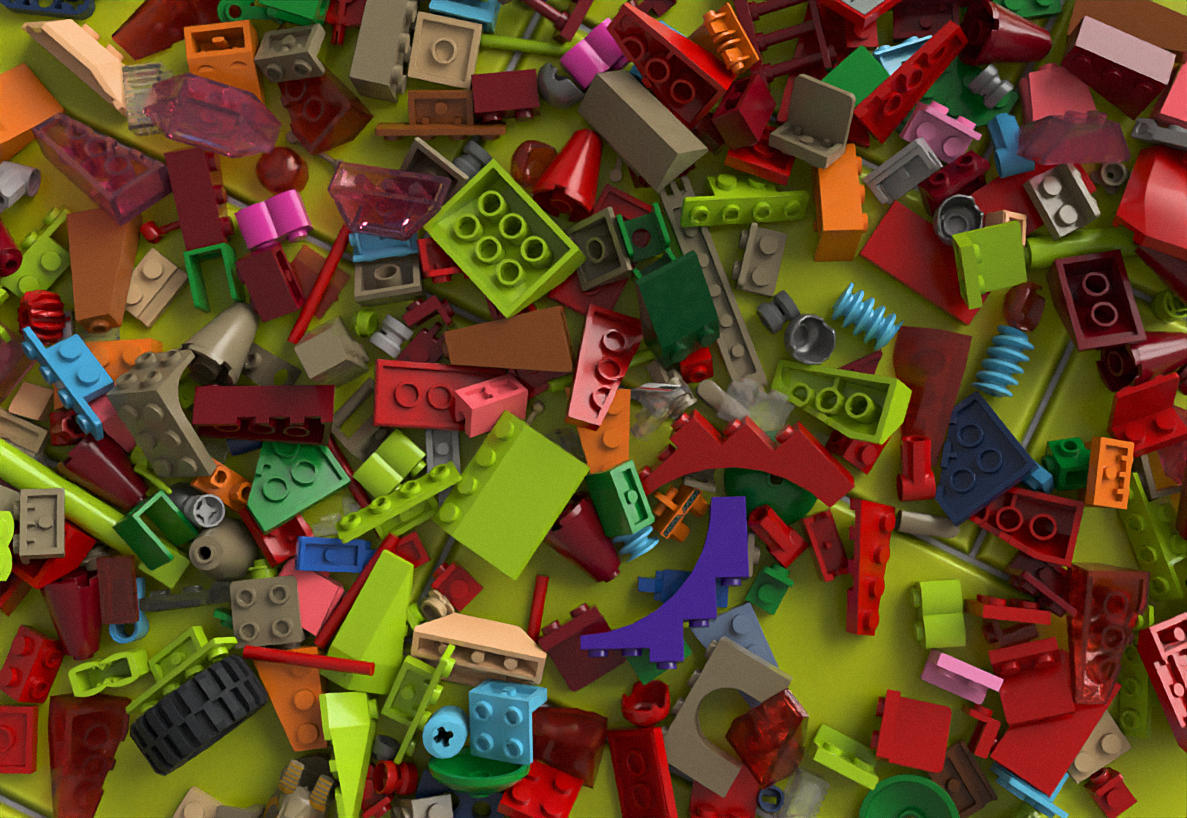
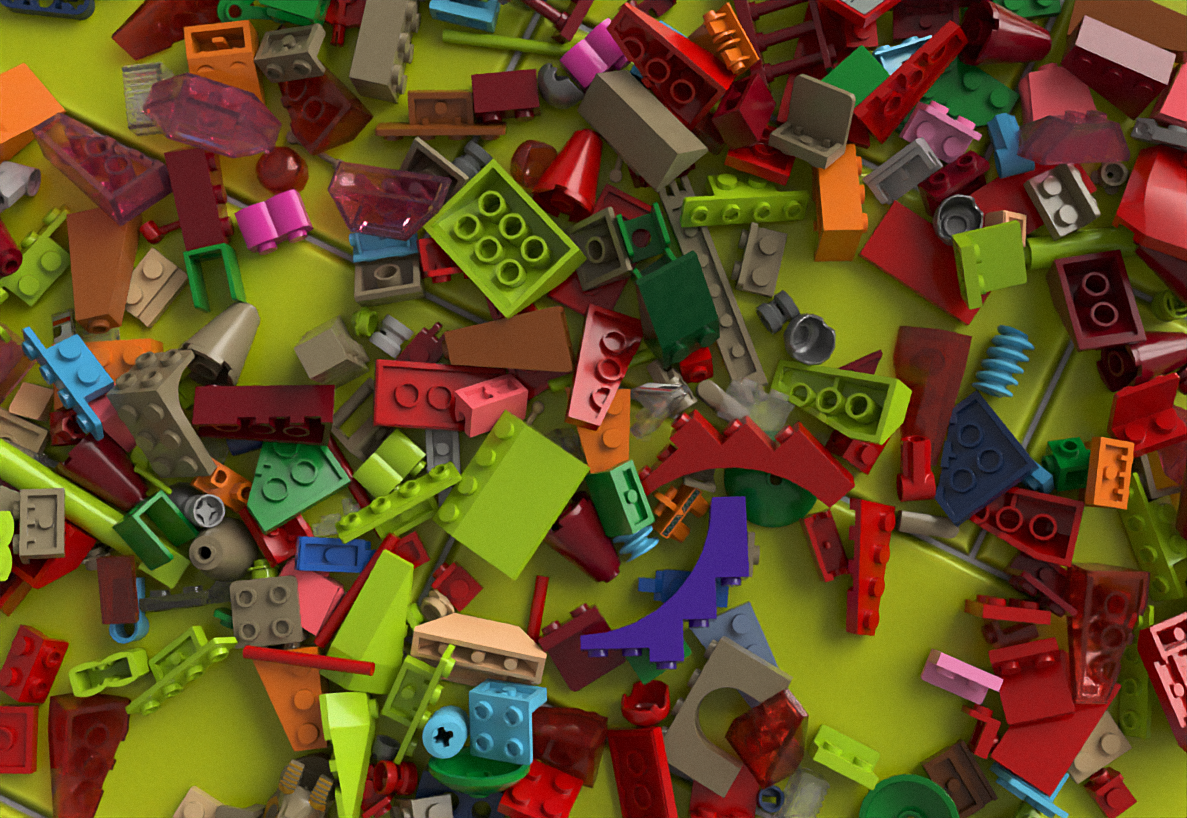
(43, 314): red gear -> none
(76, 612): dark red cone -> none
(84, 56): light nougat wedge -> none
(198, 714): black tyre -> none
(263, 365): dark tan bracket -> none
(270, 282): dark red brick -> none
(307, 268): clear red piece -> none
(320, 285): red bar -> none
(422, 311): dark red bracket -> none
(444, 50): tan plate -> none
(769, 587): green bracket -> none
(781, 540): red piece -> none
(865, 317): medium azure piece -> none
(911, 732): red bracket -> none
(939, 613): lime brick -> none
(990, 86): dark grey wheel -> none
(1023, 306): clear red hair -> none

